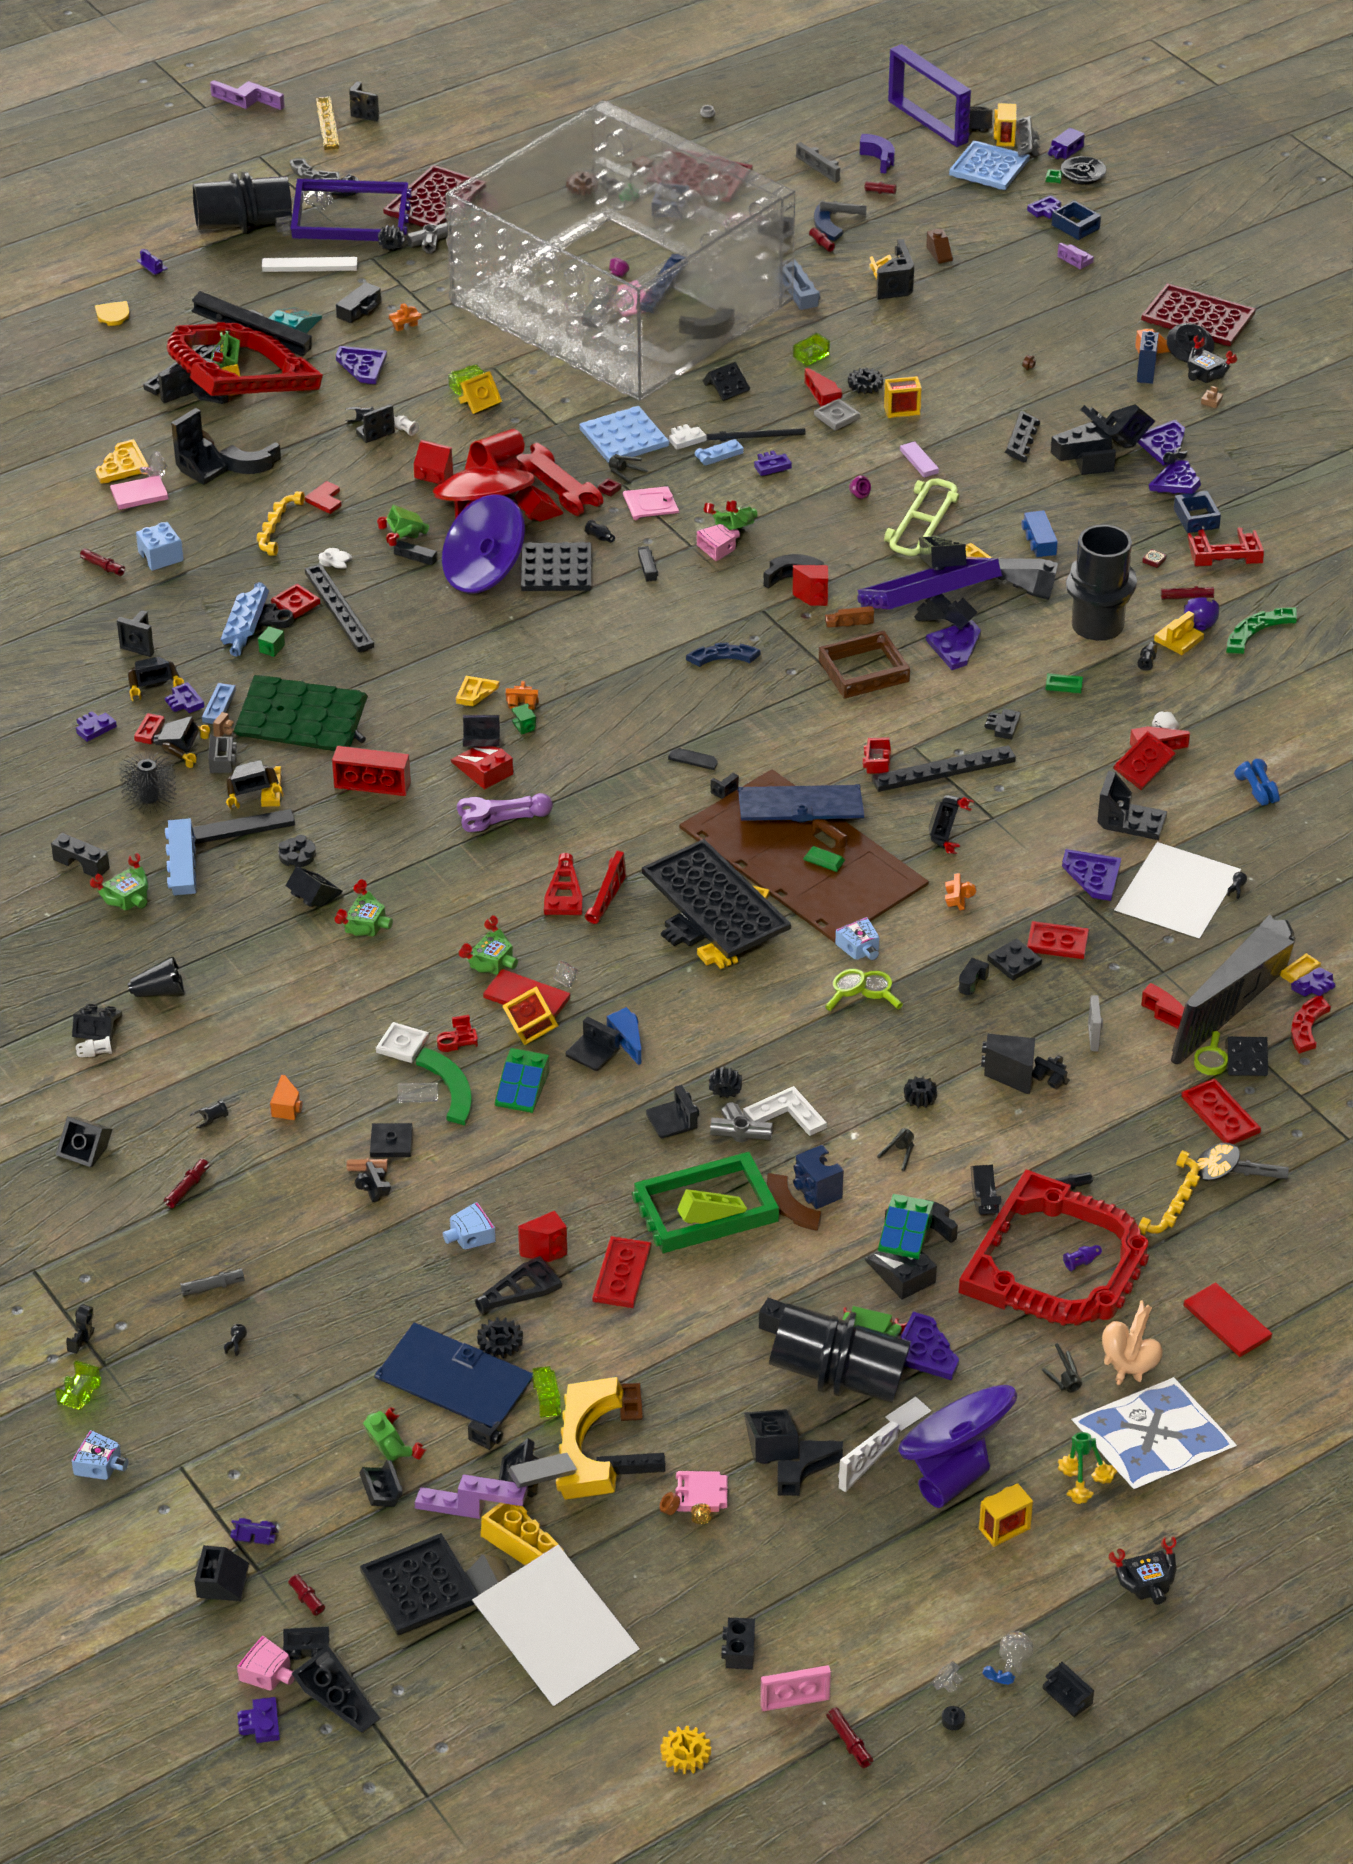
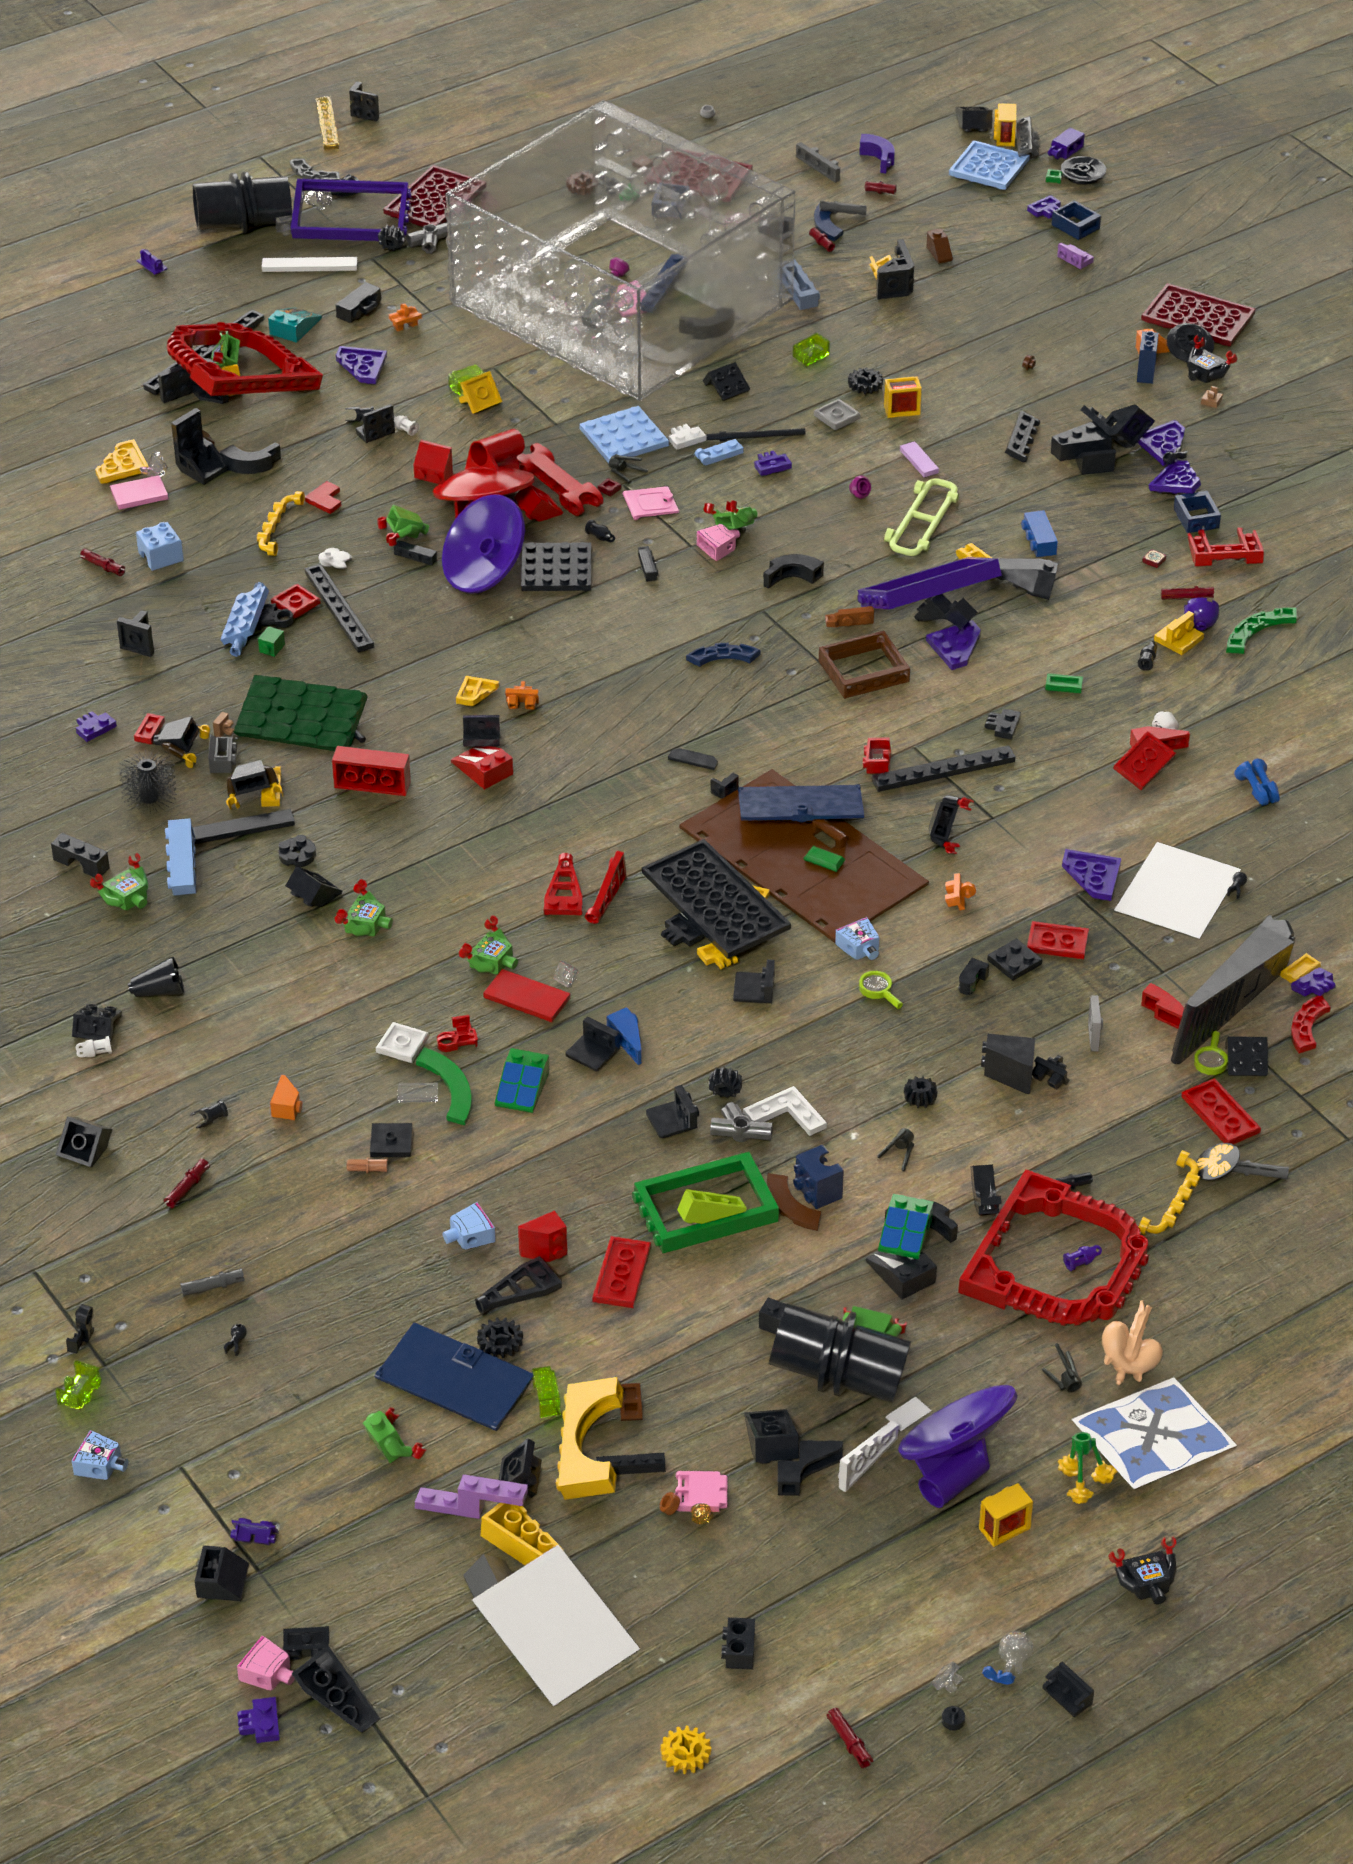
(112, 313): yellow tile -> none
(150, 672): black torso -> none
(184, 698): dark purple hinge -> none
(219, 702): medium blue plate -> none
(223, 311): black tile -> none
(247, 94): medium lavender bracket -> none
(306, 1594): dark red pin -> none
(371, 1182): black hips -> none
(381, 1485): black bracket -> none
(419, 1584): black plate -> none
(483, 1435): black bracket -> none
(493, 811): medium lavender piece -> none
(525, 719): green window -> none
(530, 1015): piece -> none
(542, 1470): tile -> none
(755, 986): none -> black bracket
(795, 1688): bright pink tile -> none
(811, 584): red slope -> none
(822, 388): red slope -> none
(846, 984): lime piece -> none
(898, 57): dark purple door -> none
(929, 1347): dark purple plate -> none
(941, 552): black wedge -> none
(1101, 582): black piece -> none
(1123, 815): black bracket -> none
(1227, 1319): red tile -> none

